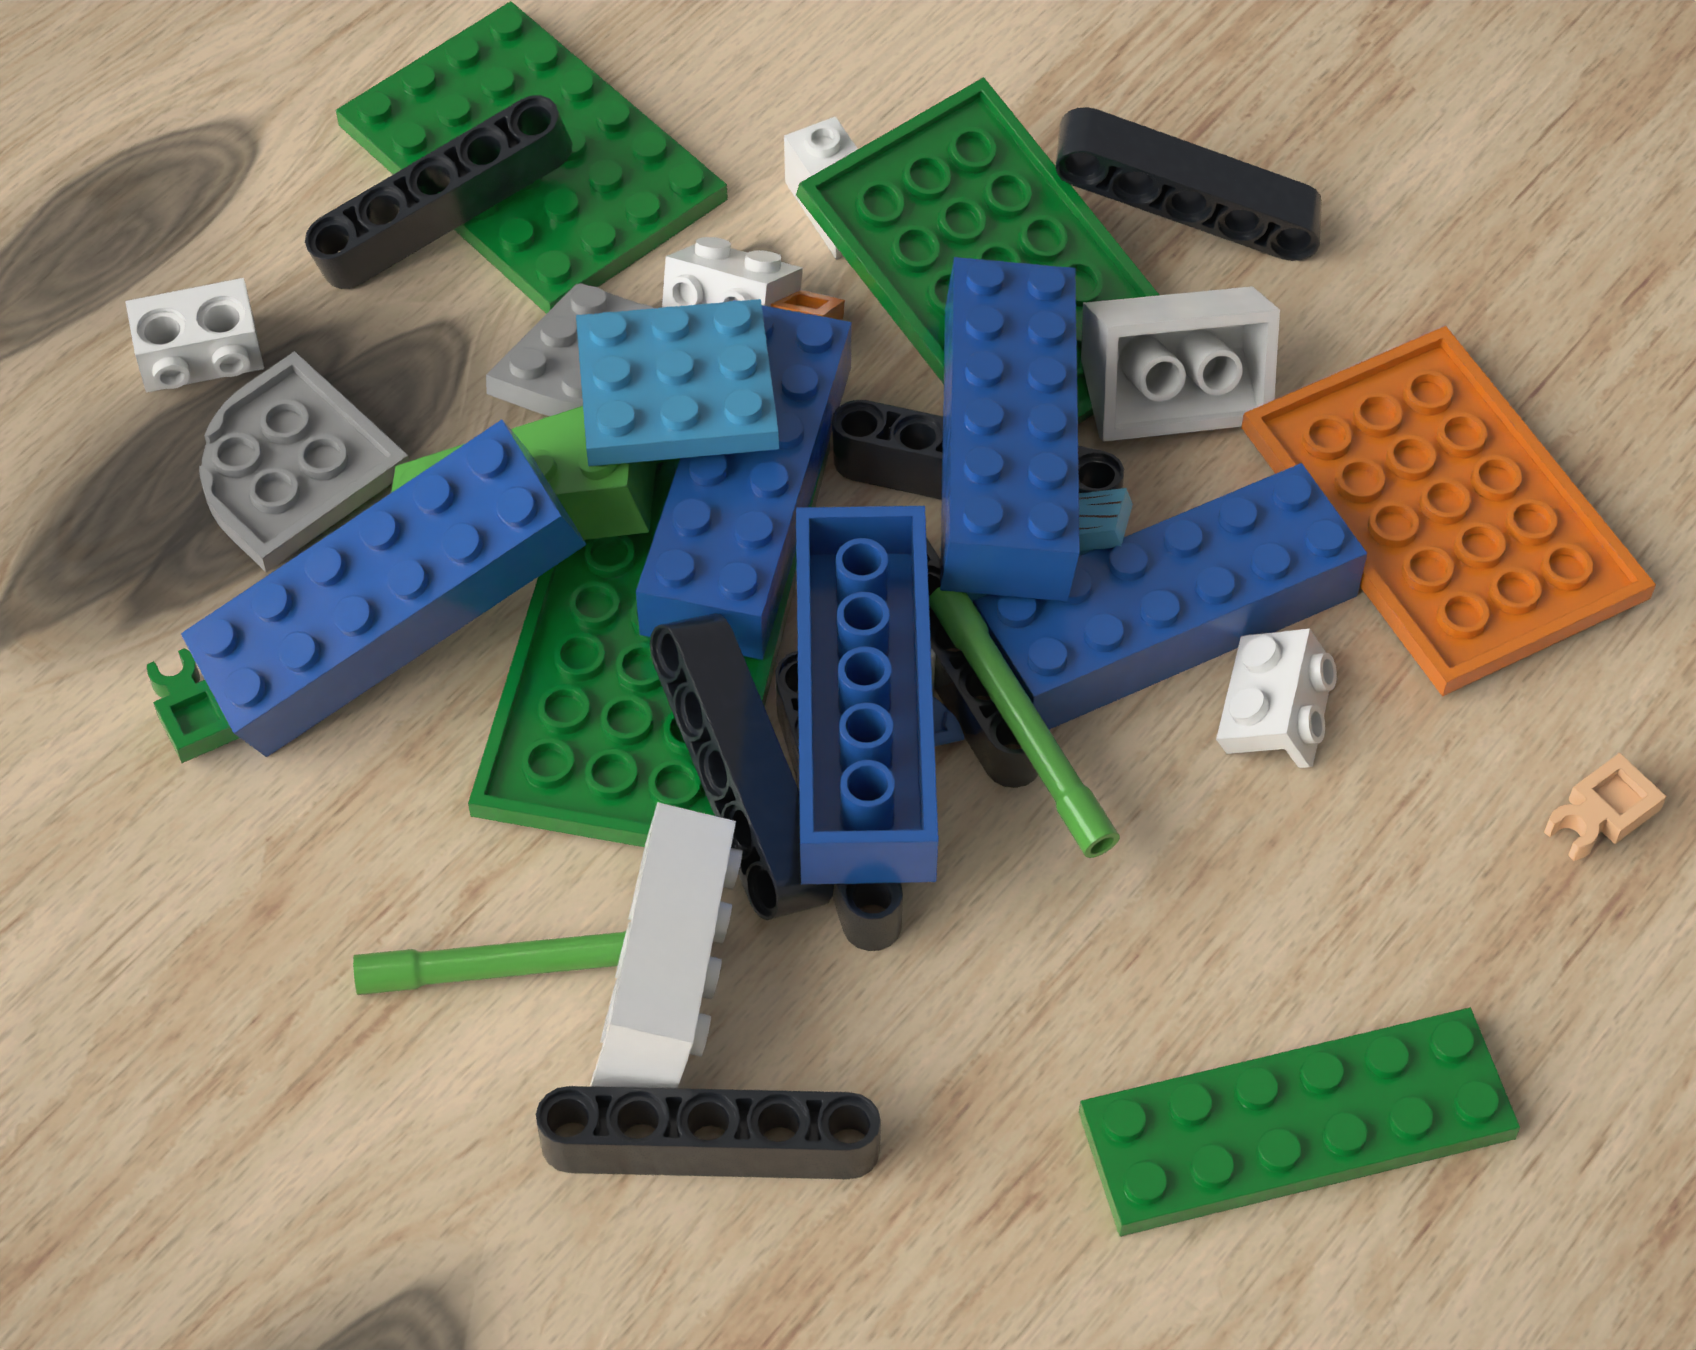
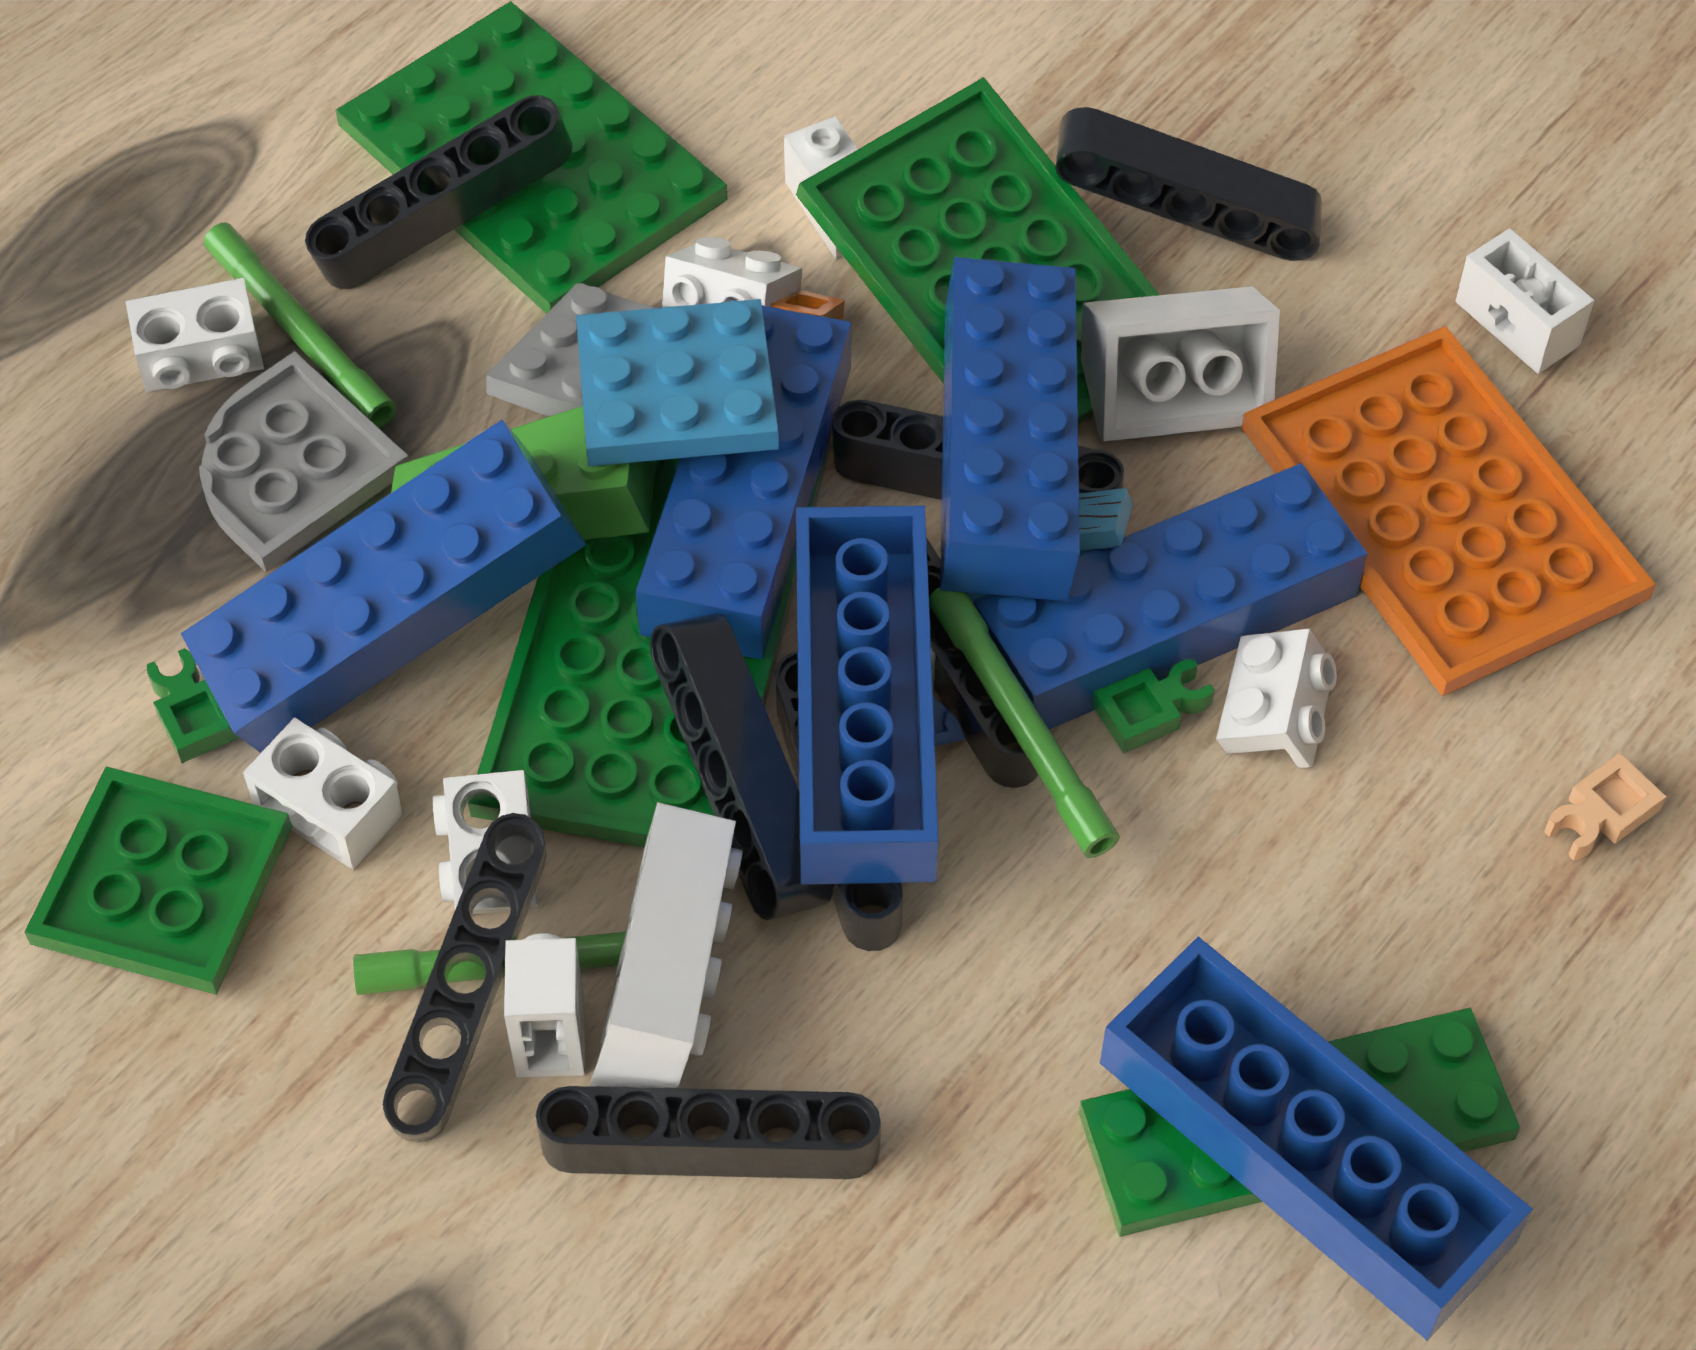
(159, 880): none -> green plate
(318, 798): none -> white brick
(353, 383): none -> bright green piece
(463, 943): none -> black beam
(464, 841): none -> white brick
(544, 1006): none -> white brick
(1147, 709): none -> green plate
(1314, 1137): none -> blue brick
(1524, 300): none -> white brick

